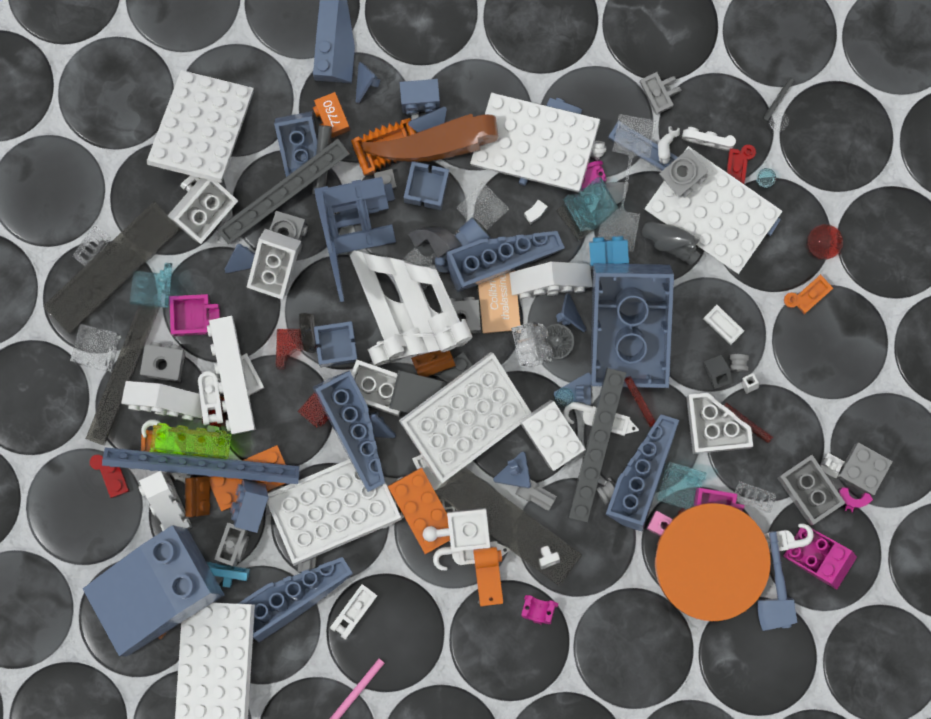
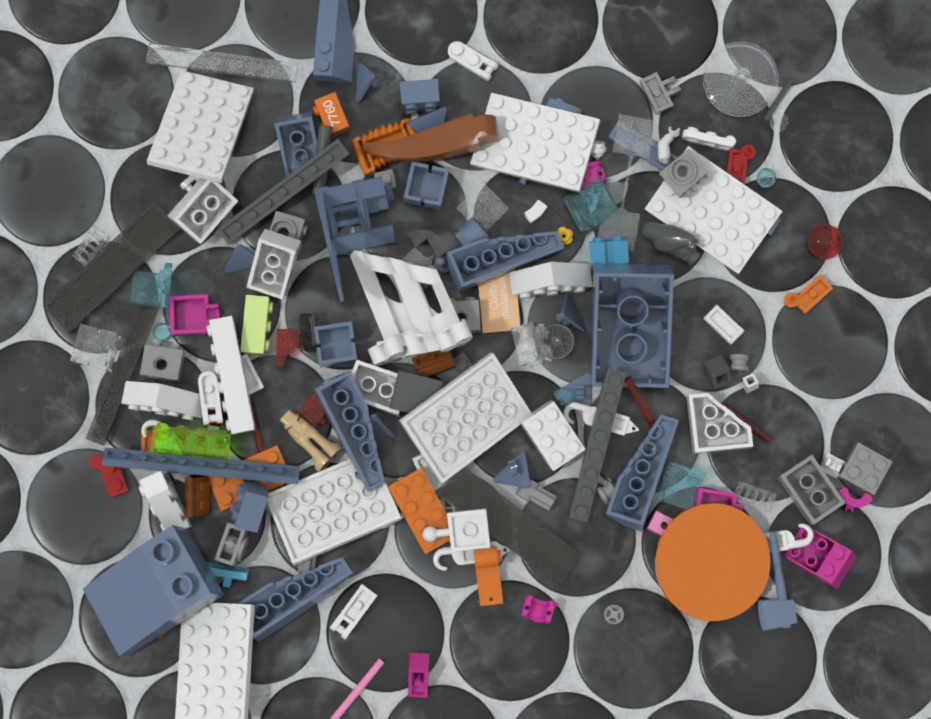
(162, 332): none -> clear light blue piece
(221, 63): none -> clear plate
(256, 325): none -> yellowish green brick
(257, 433): none -> clear red bar
(303, 431): none -> tan piece
(418, 675): none -> dark pink slope
(471, 60): none -> white plate
(548, 558): white tile -> none
(568, 232): none -> yellow plate
(616, 614): none -> light grey wheel
(740, 79): none -> clear dish

